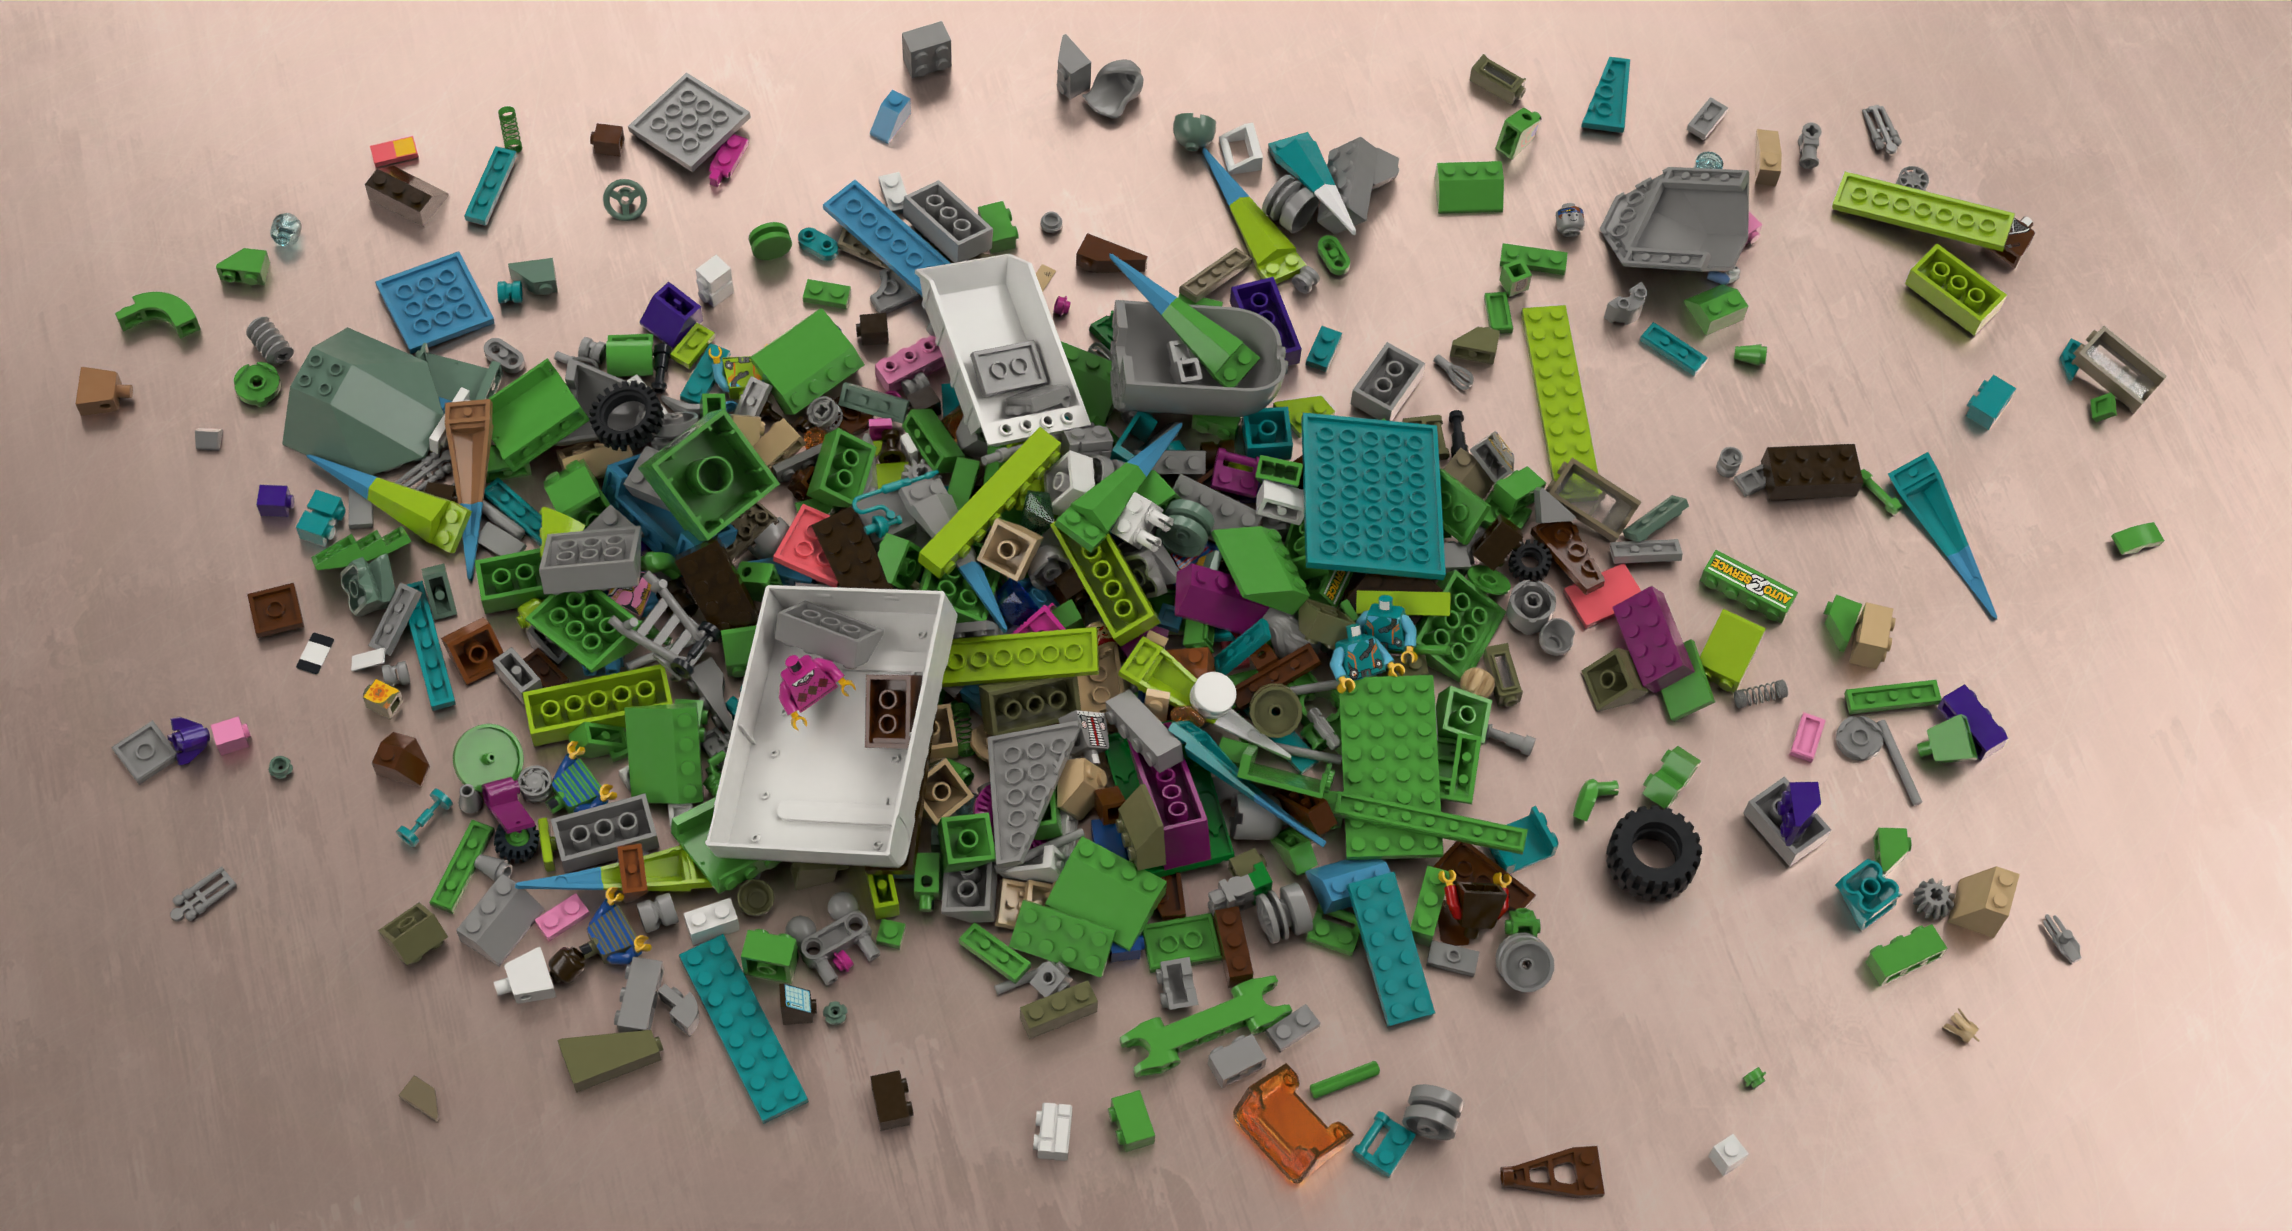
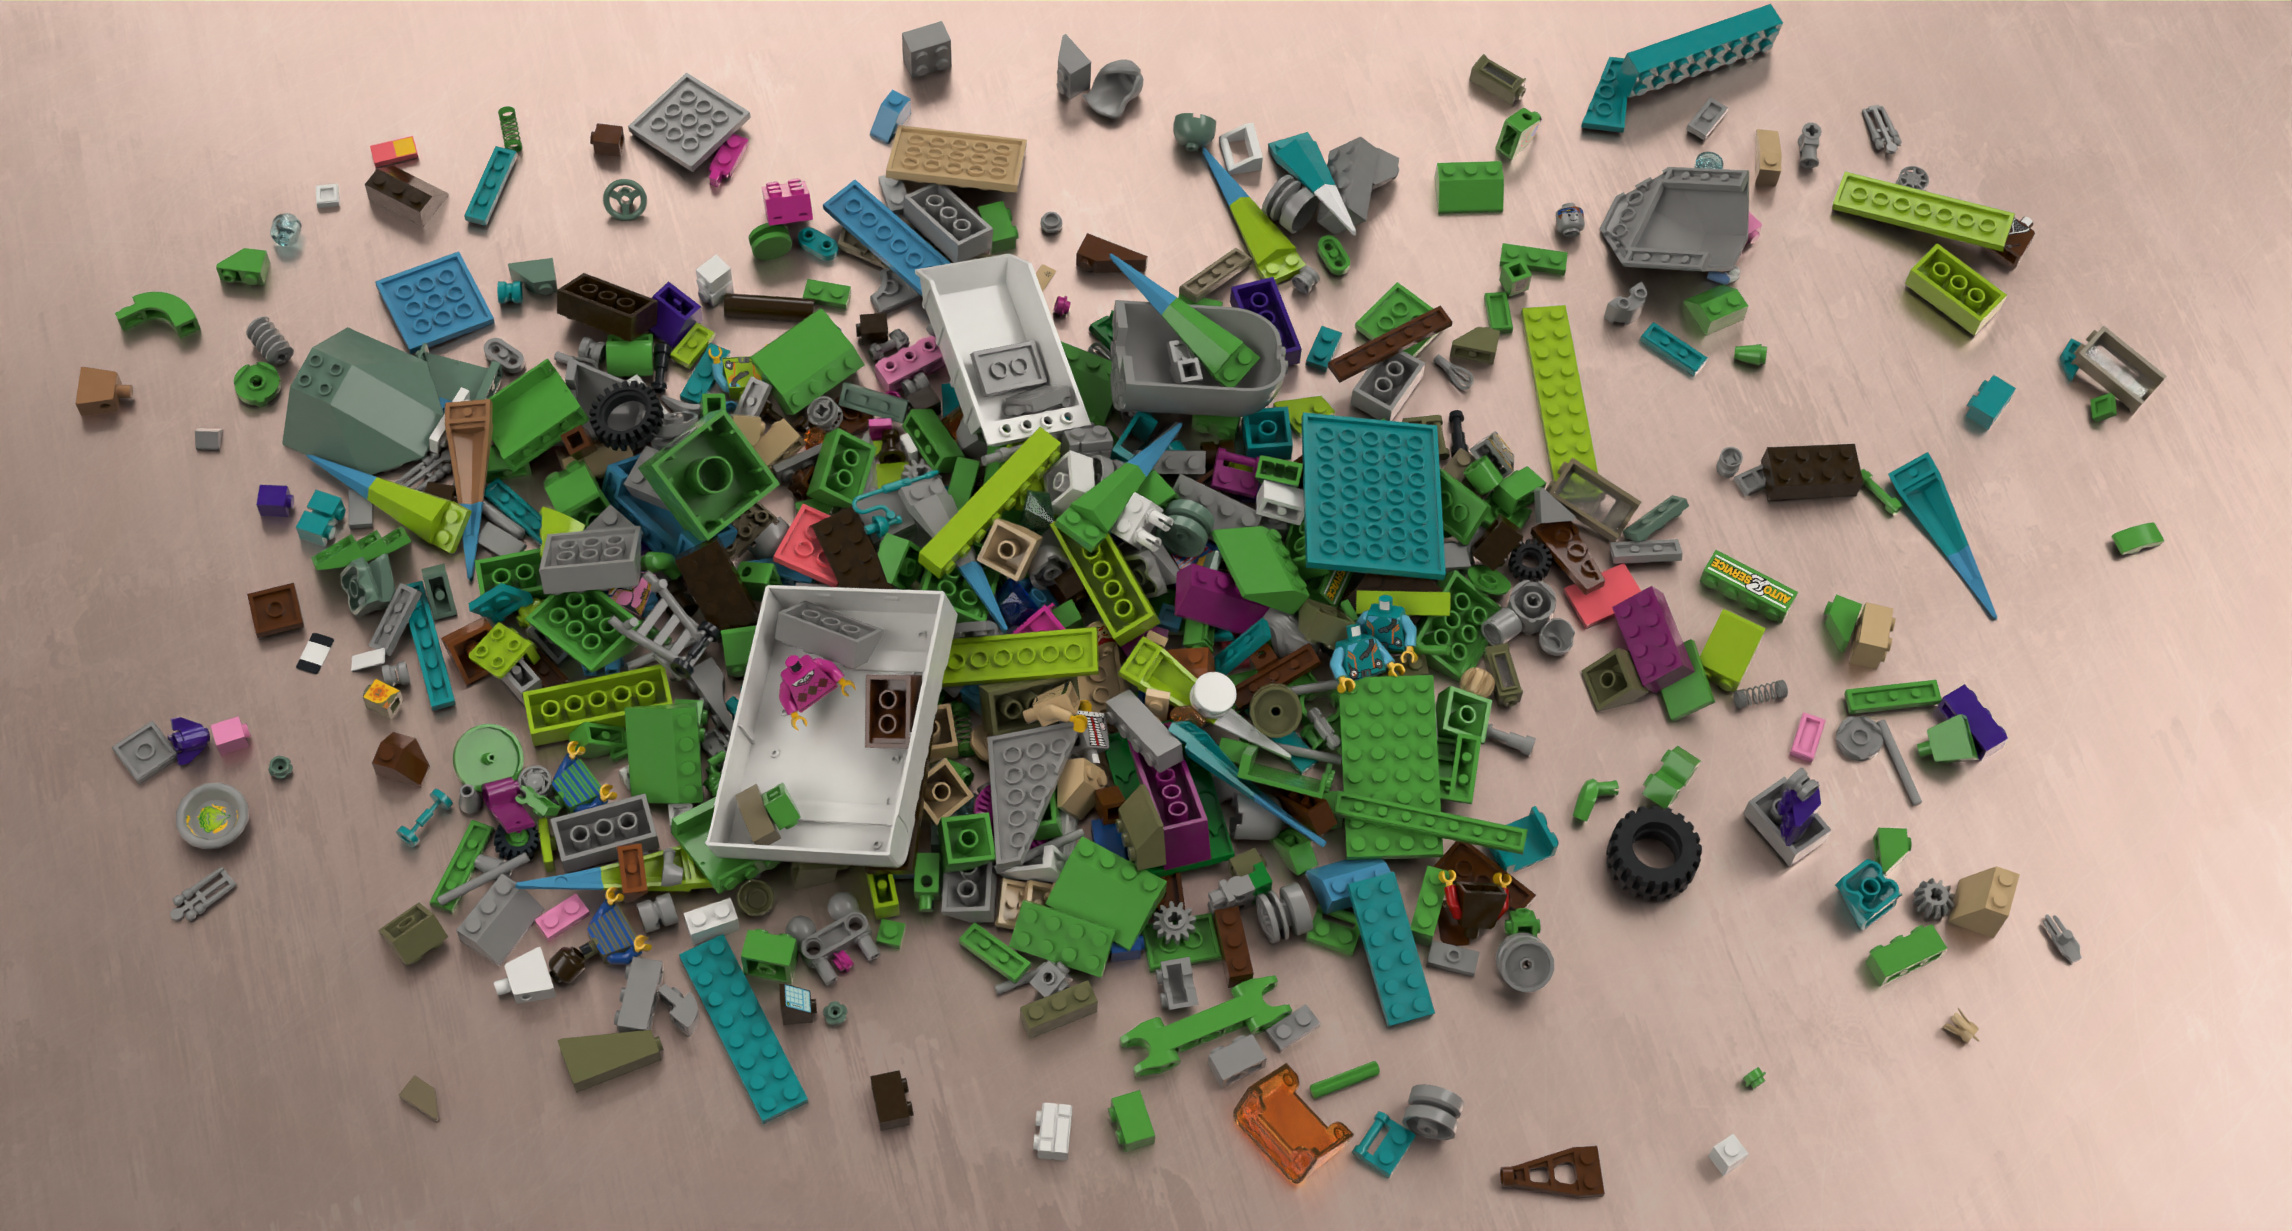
(212, 815): none -> light grey piece
(327, 195): none -> white tile
(483, 879): none -> light grey bar
(502, 595): none -> teal plate
(502, 650): none -> lime bracket
(541, 805): none -> bright green plate
(579, 442): none -> reddish brown brick
(607, 307): none -> dark brown brick
(671, 873): none -> light grey bar
(756, 817): none -> dark tan slope
(768, 307): none -> dark brown brick
(781, 807): none -> bright green slope
(787, 202): none -> dark pink piece
(897, 339): none -> light grey bar
(956, 158): none -> tan plate
(1059, 705): none -> tan torso
(1166, 927): none -> light grey gear
(1389, 344): none -> reddish brown tile
(1391, 311): none -> bright green plate
(1483, 475): none -> bright green piece
(1501, 626): none -> light grey piece
(1699, 51): none -> teal brick
(1802, 784): none -> light grey wheel

